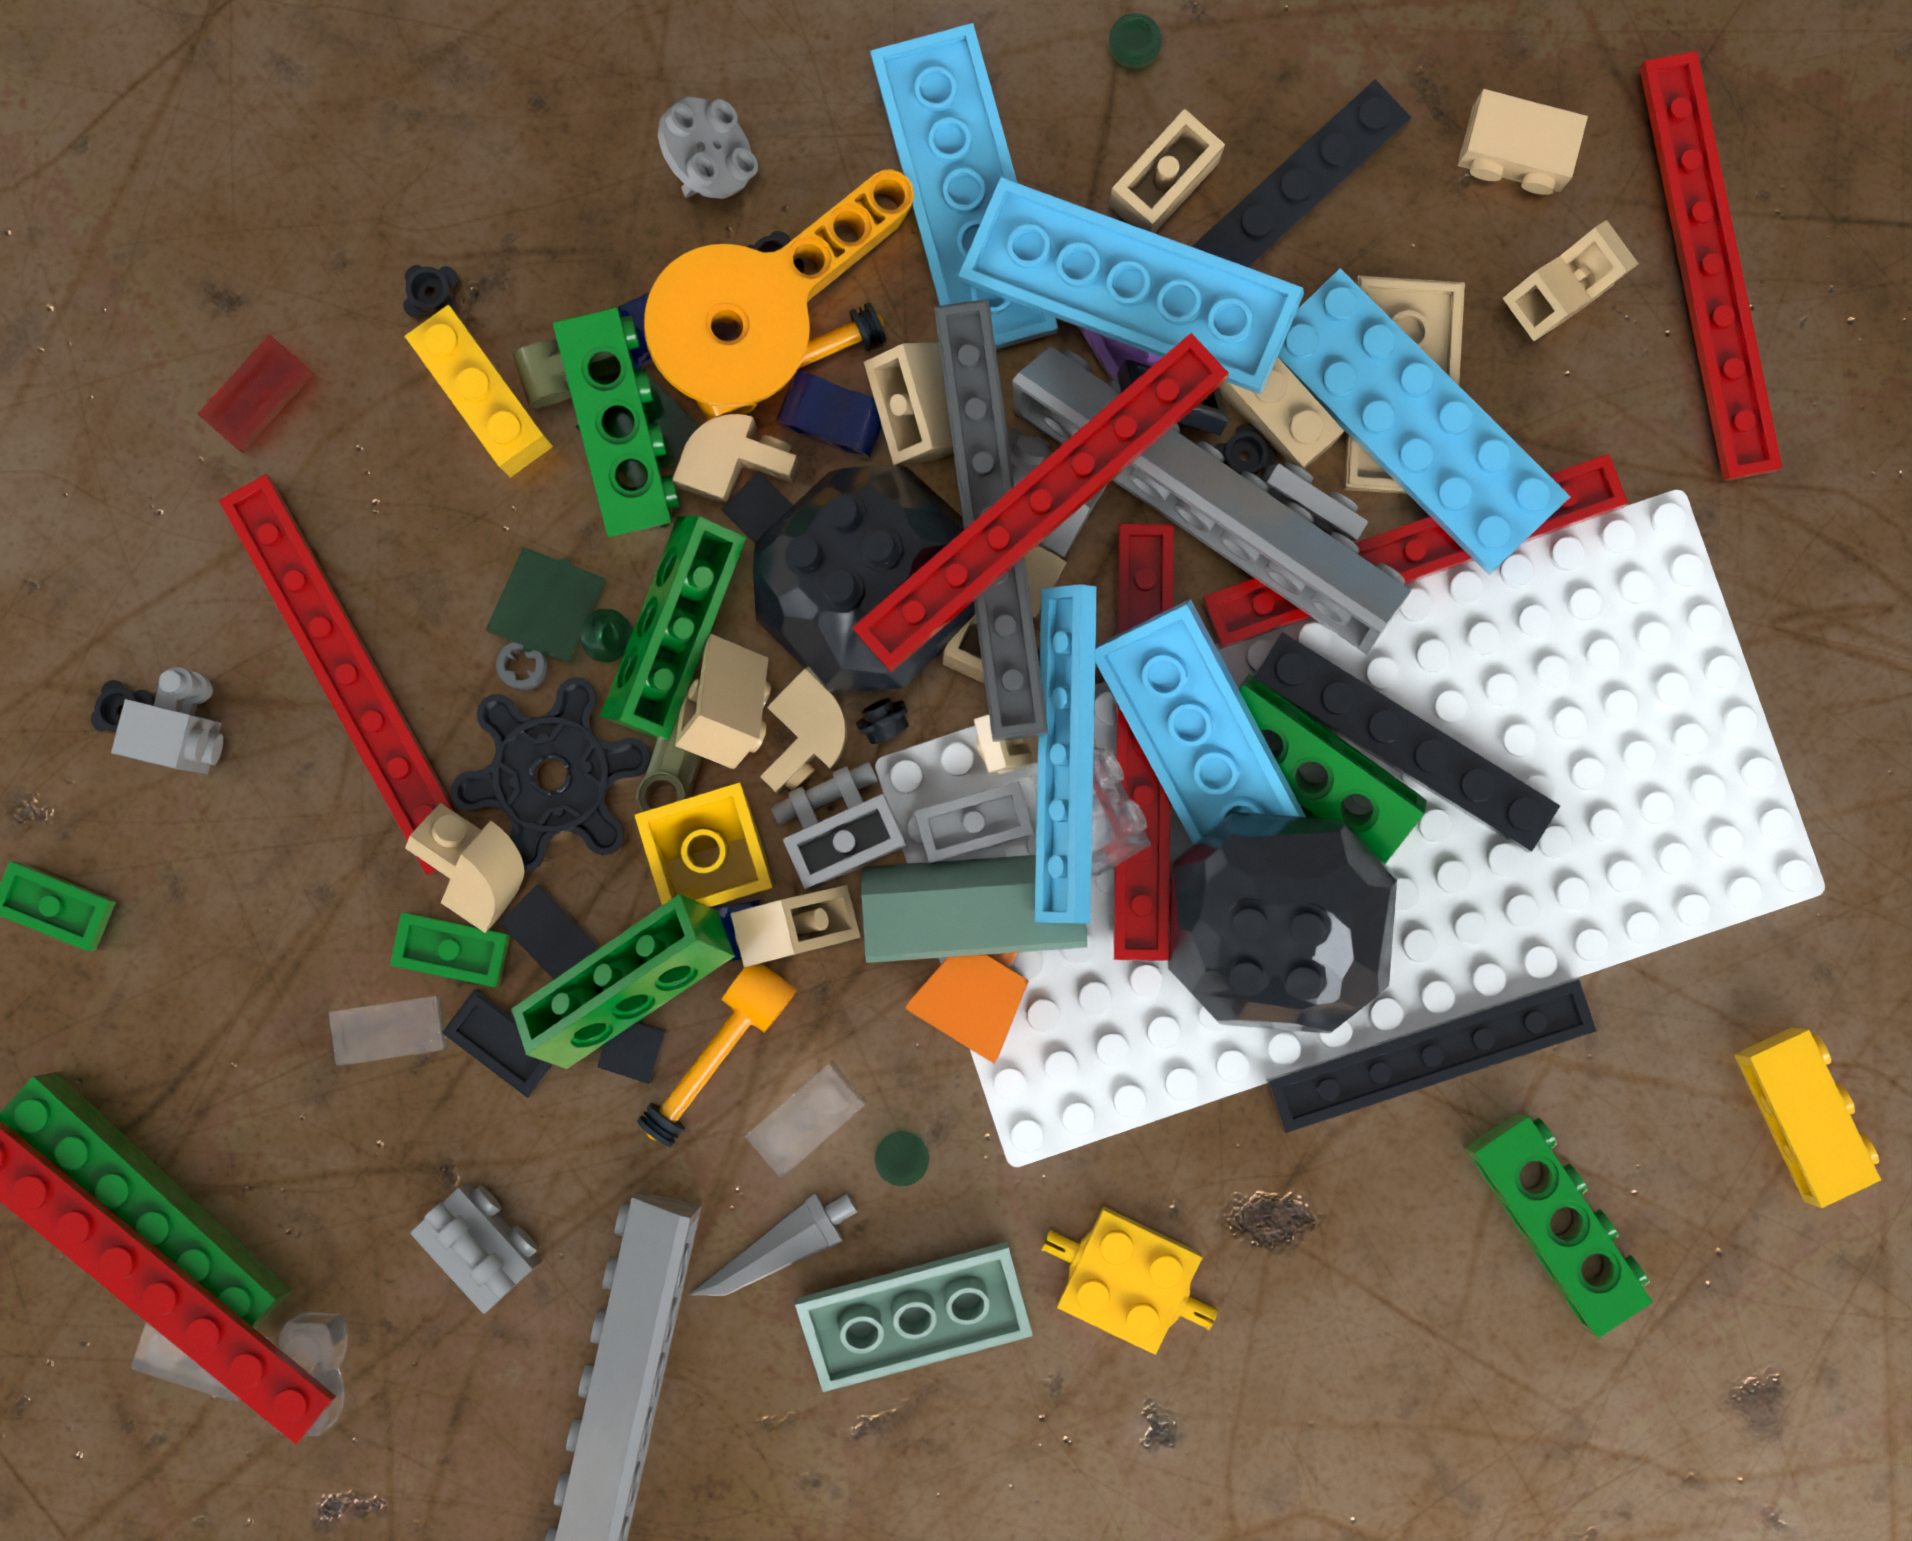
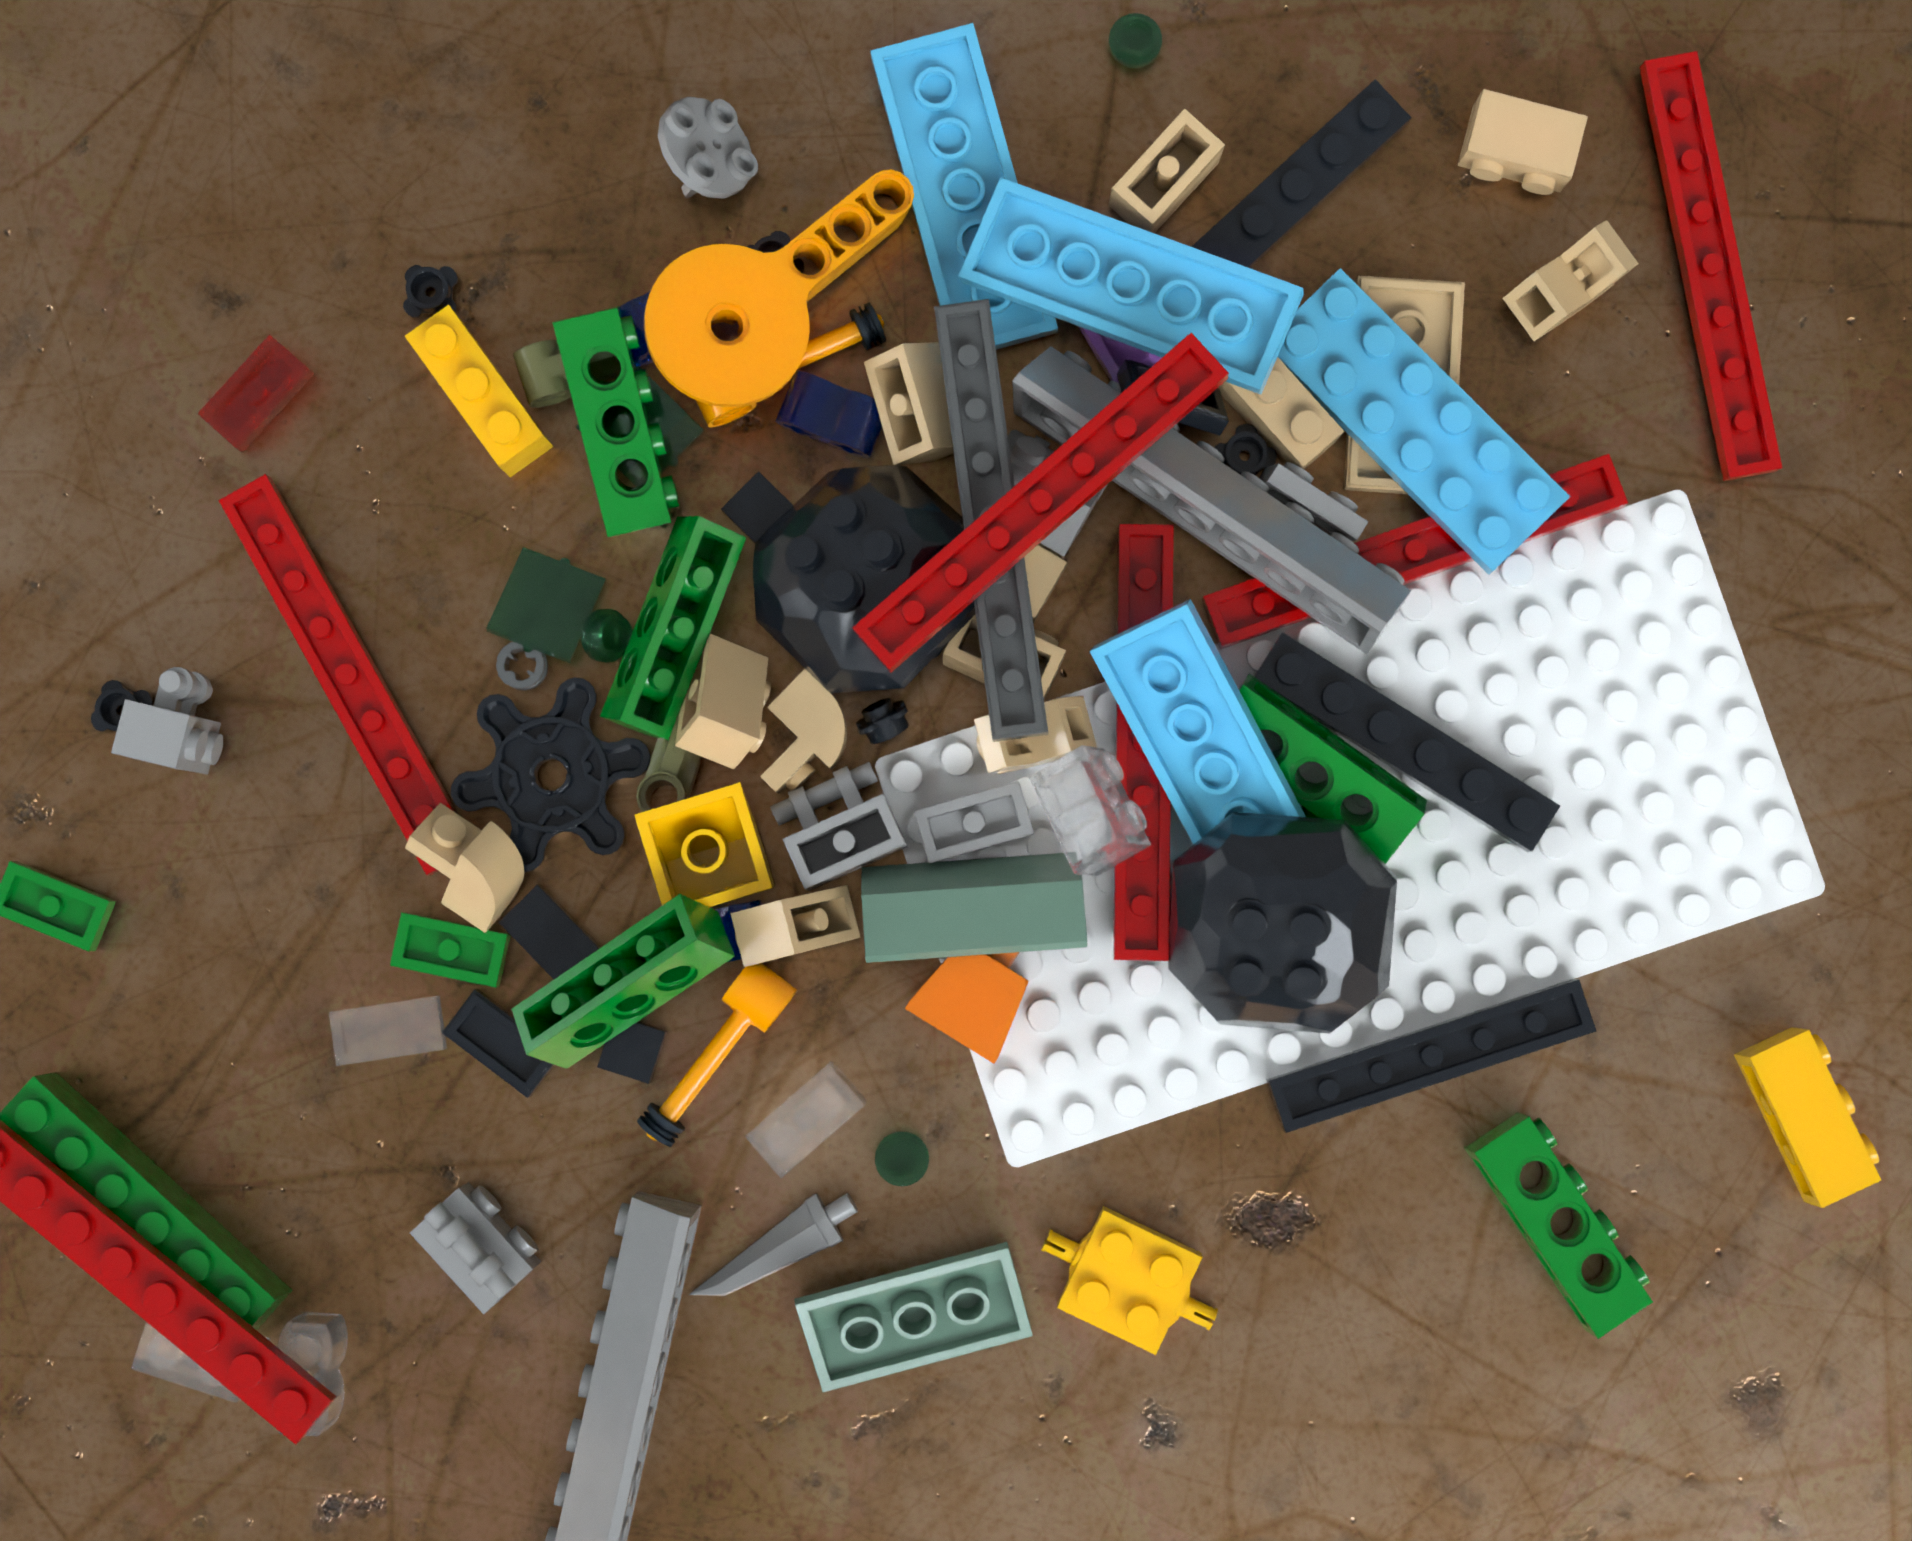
(720, 451): tan brick -> none
(1066, 755): medium azure plate -> none

